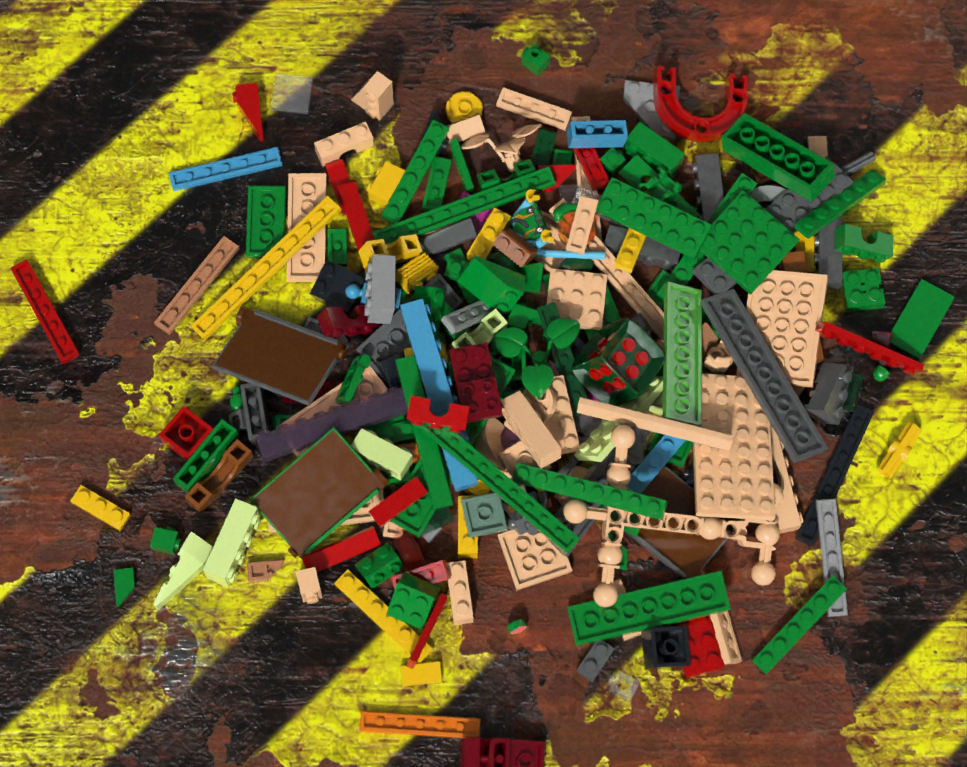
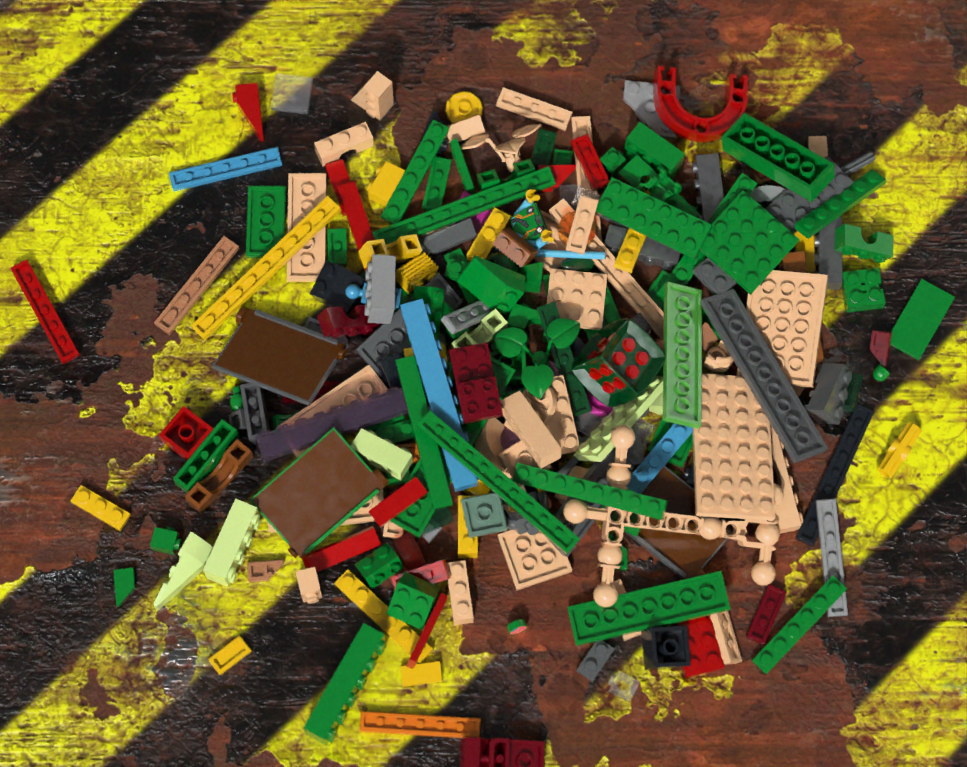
(229, 655): none -> yellow tile
(344, 685): none -> green brick
(352, 379): green hinge -> none
(420, 412): red arch -> none
(535, 59): green brick -> none
(562, 209): green arm -> none
(596, 134): dark azure brick -> none
(655, 423): light nougat tile -> none
(766, 614): none -> dark red tile
(866, 346): red plate -> none

